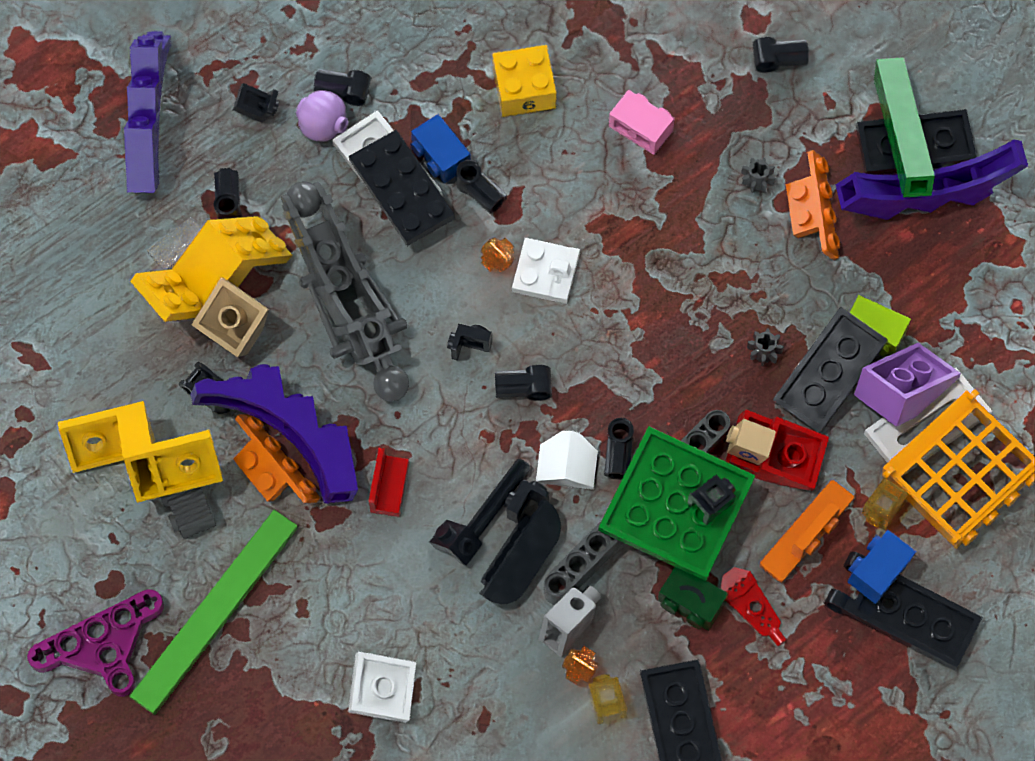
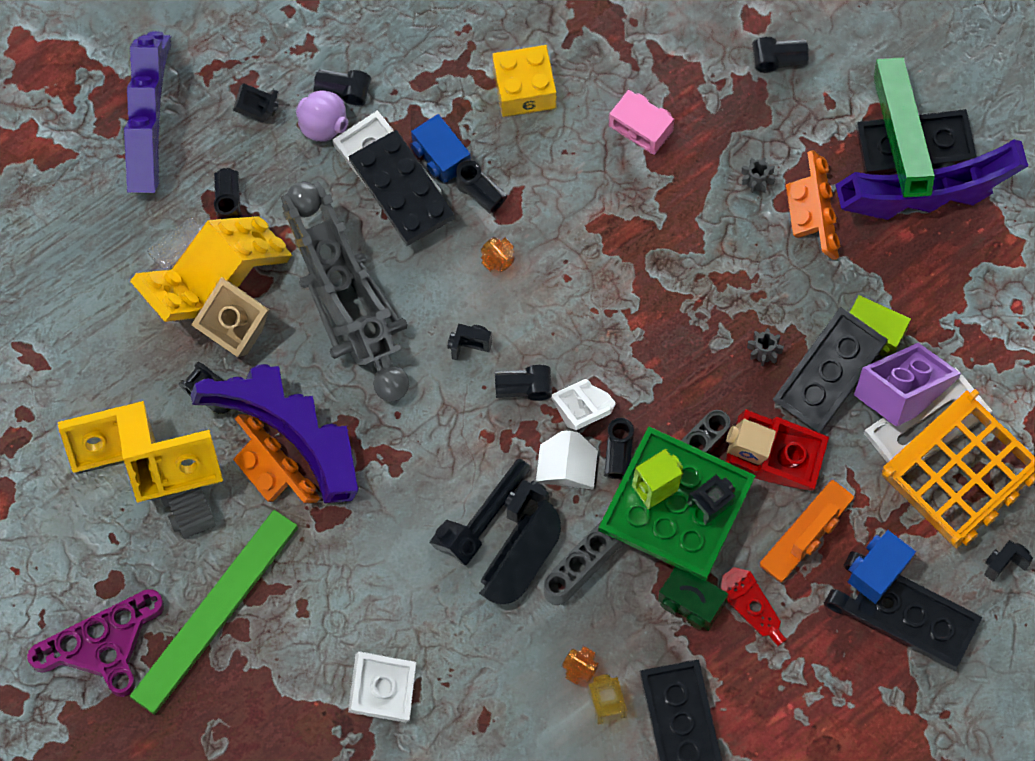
(388, 484): red panel -> none
(545, 270): white hinge -> none
(568, 619): light grey torso -> none
(582, 404): none -> white slope
(657, 478): none -> lime brick
(884, 504): clear yellow window -> none
(1011, 552): none -> black bracket

